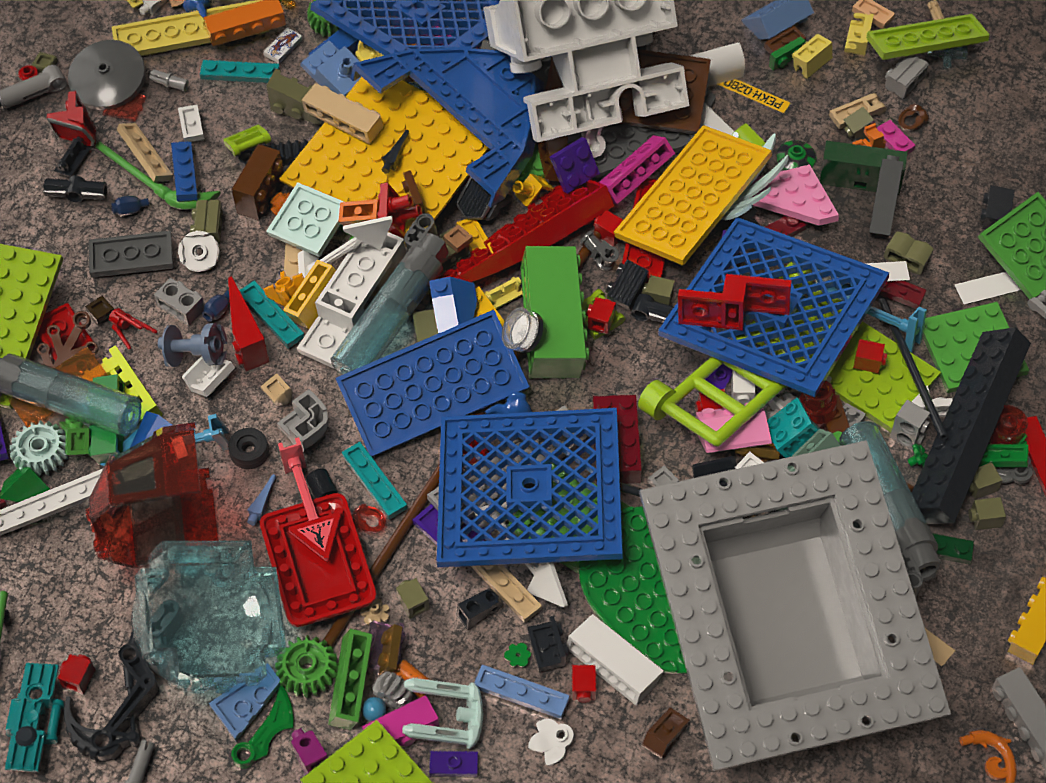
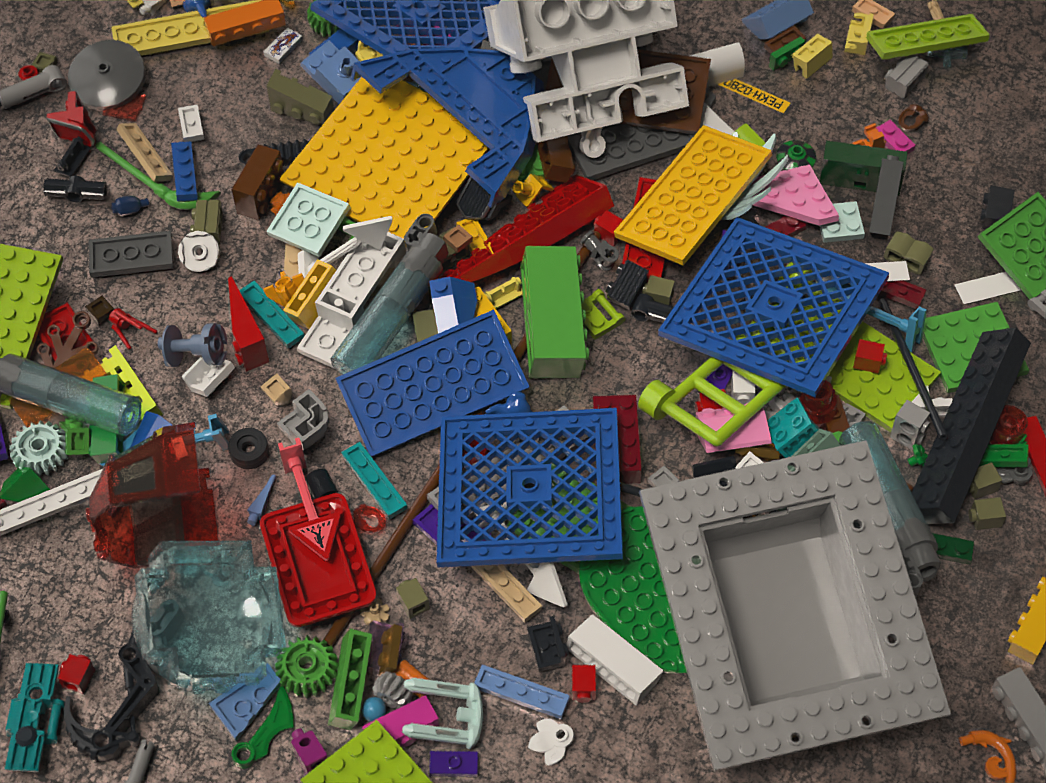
(169, 80): light grey axle -> none
(178, 303): light grey brick -> none
(216, 307): dark blue plant -> none
(237, 71): teal plate -> none
(246, 139): lime plate -> none
(342, 113): tan brick -> none
(358, 211): orange brick -> none
(392, 157): black piece -> none
(398, 207): red plate -> none
(410, 186): reddish brown plate -> none
(478, 607): black leg -> none
(521, 650): green plant -> none
(522, 330): clear piece -> none
(574, 165): dark purple plate -> none
(601, 315): red brick -> none
(637, 167): dark pink brick -> none
(663, 733): reddish brown plate -> none
(729, 308): red bracket -> none
(840, 113): tan plate -> none
(847, 228): none -> light aqua plate
(856, 122): olive brick -> none
(940, 650): tan sticker -> none

